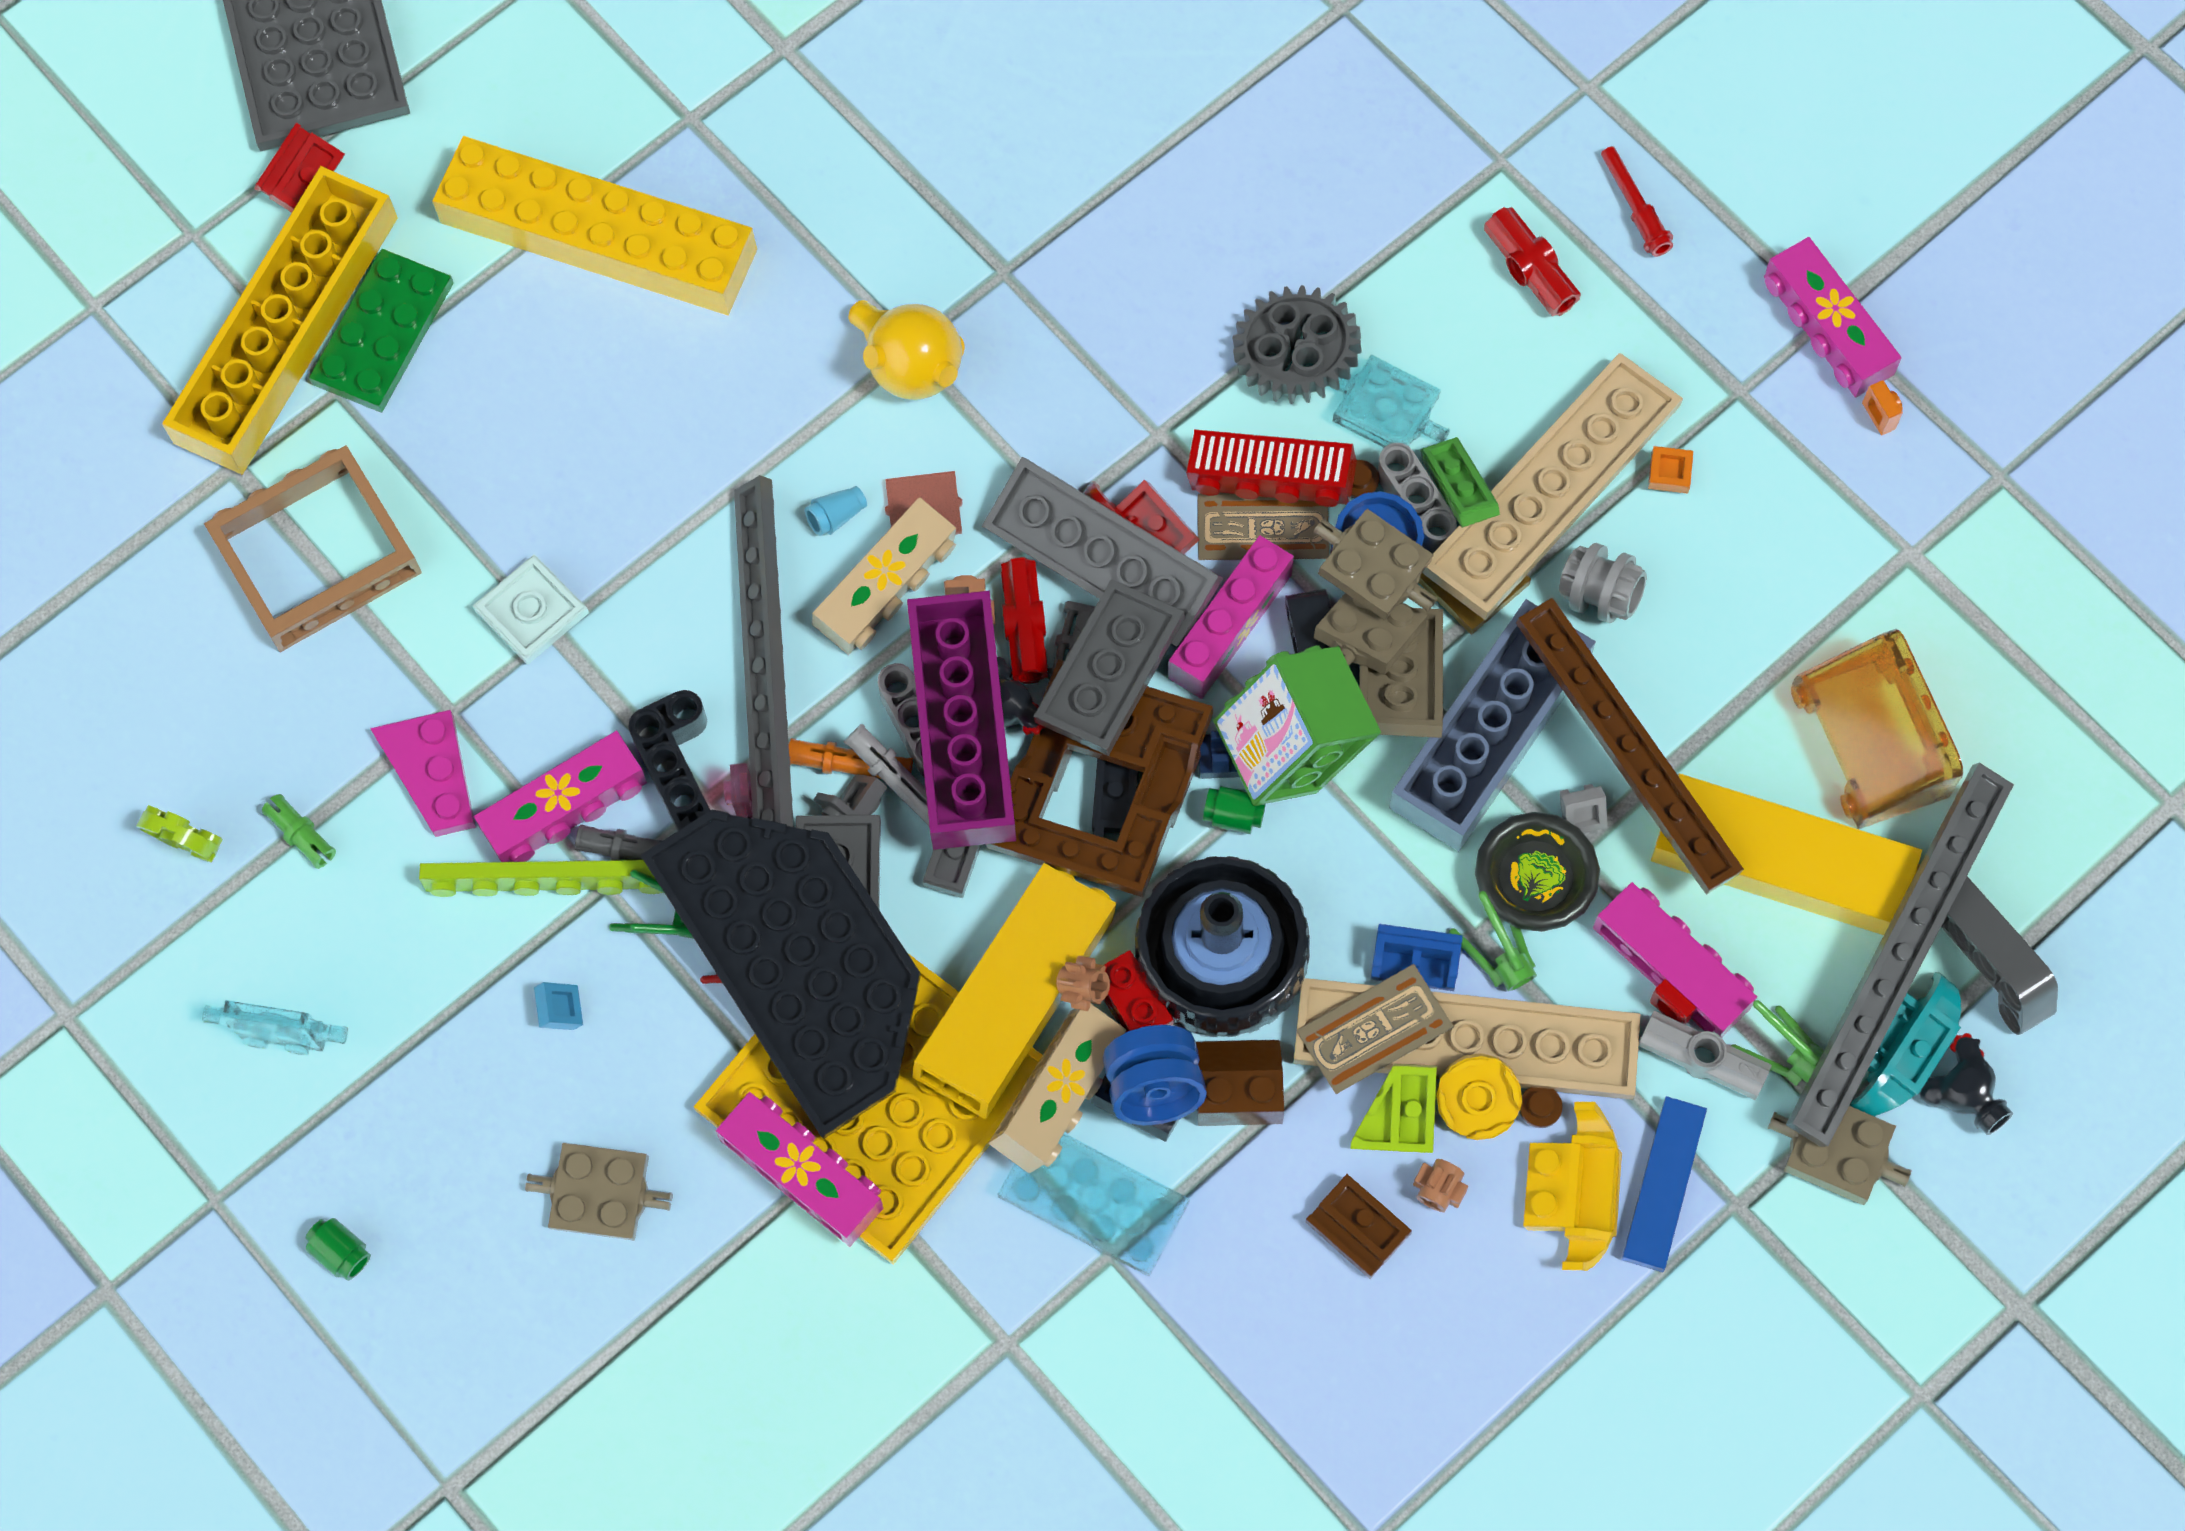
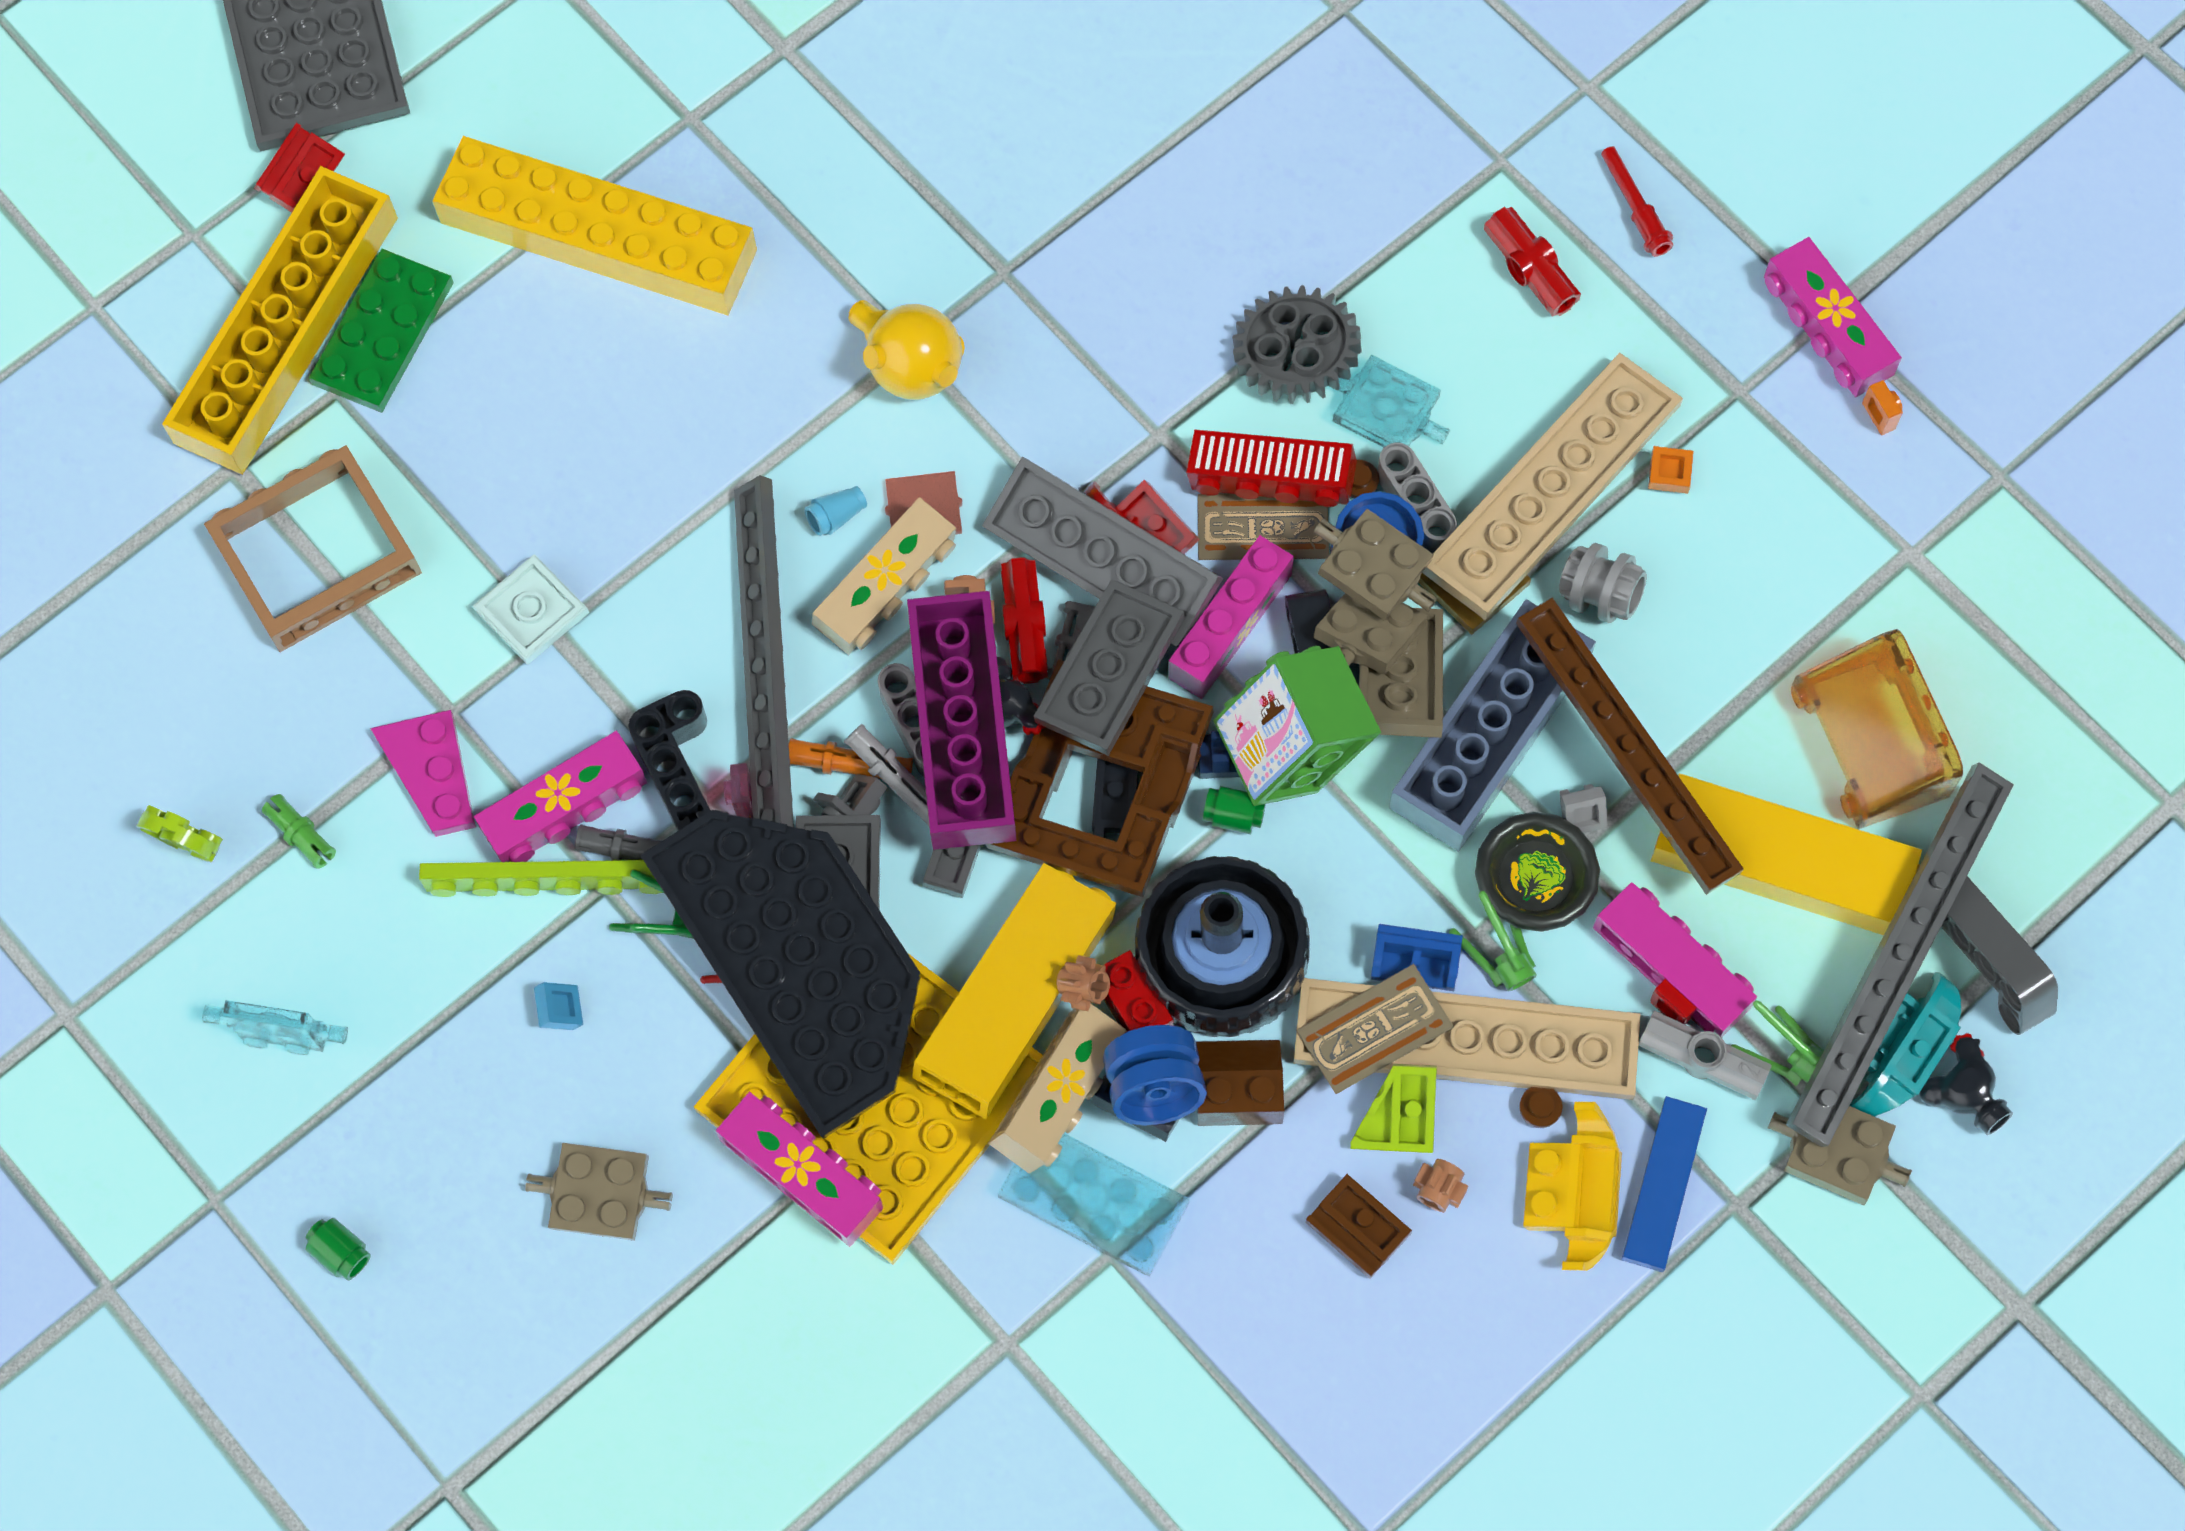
(1460, 482): bright green tile -> none
(1479, 1096): yellow tile -> none

